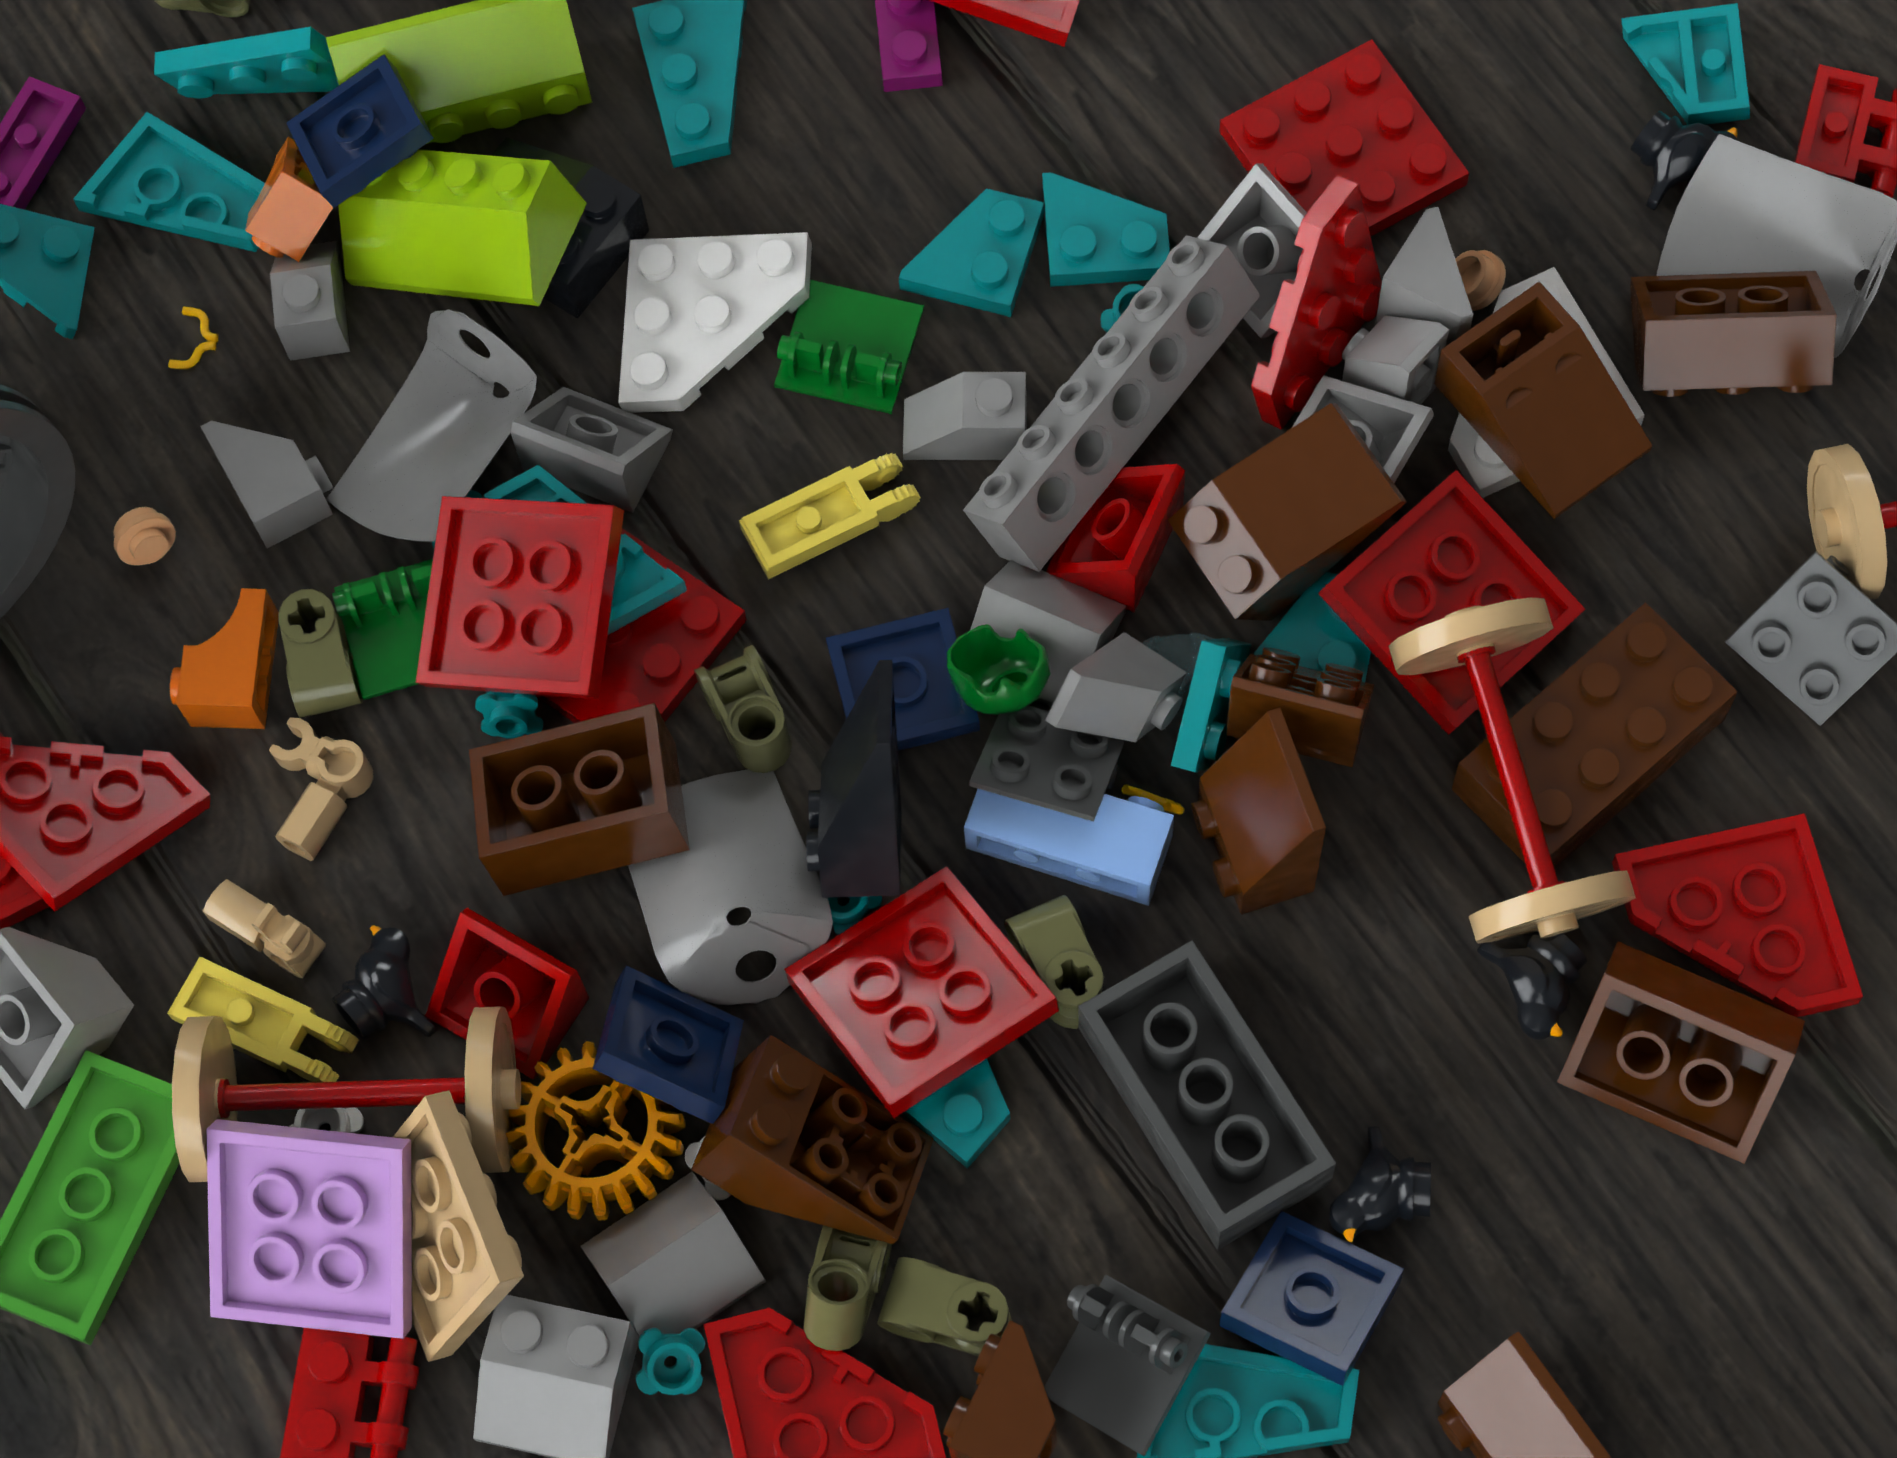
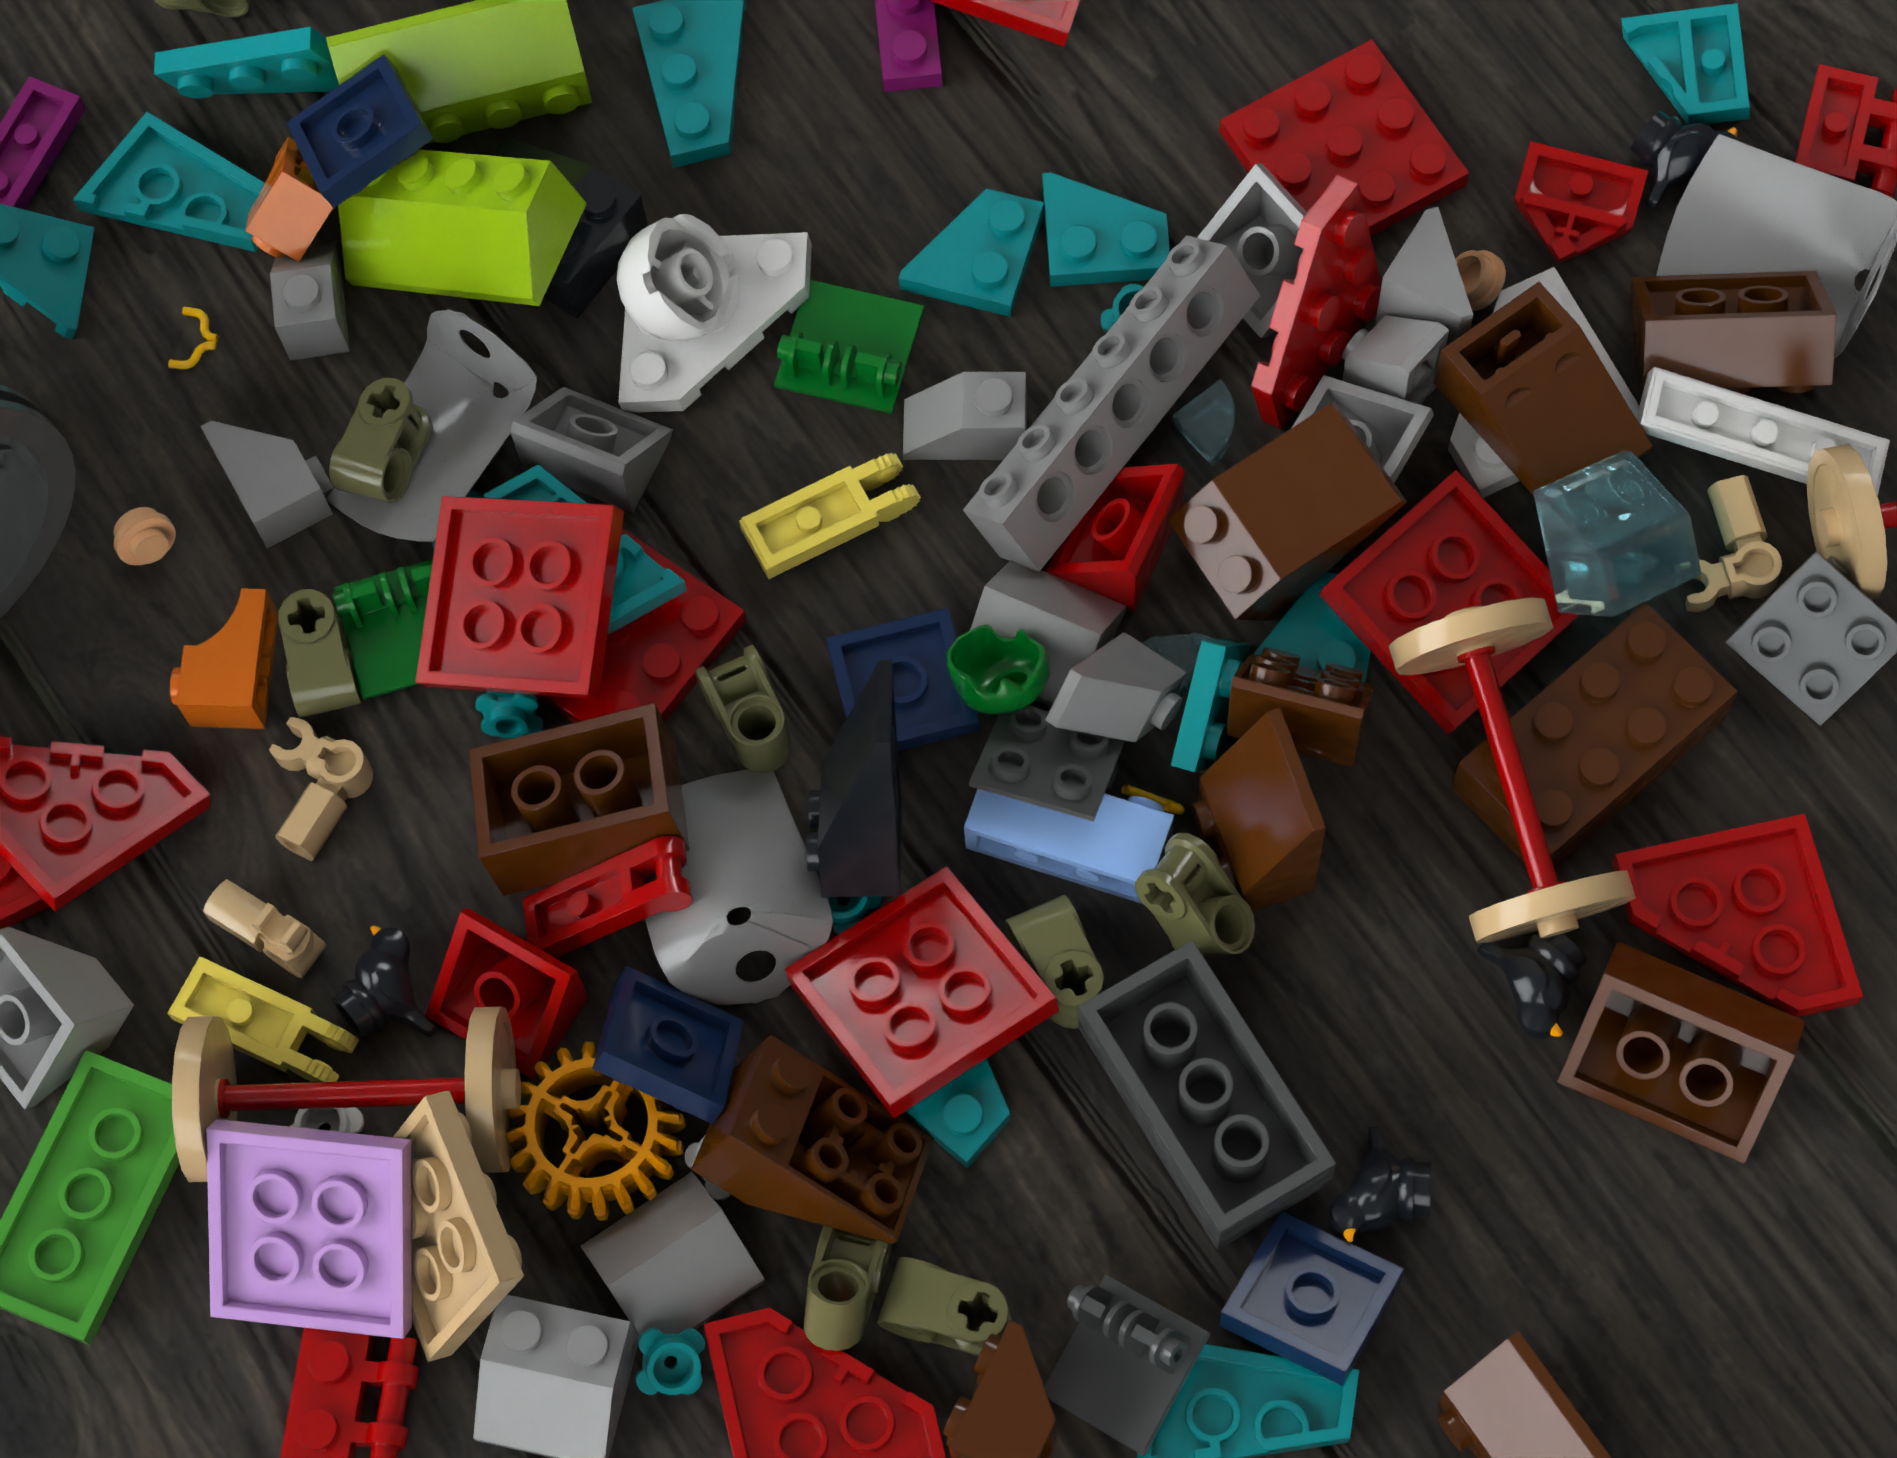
(380, 451): none -> olive piece
(608, 897): none -> red plate
(677, 279): none -> white cylinder
(1196, 901): none -> olive piece
(1208, 421): none -> clear light blue tile
(1577, 199): none -> red slope
(1614, 537): none -> clear light blue slope
(1746, 427): none -> white tile
(1754, 565): none -> tan bar

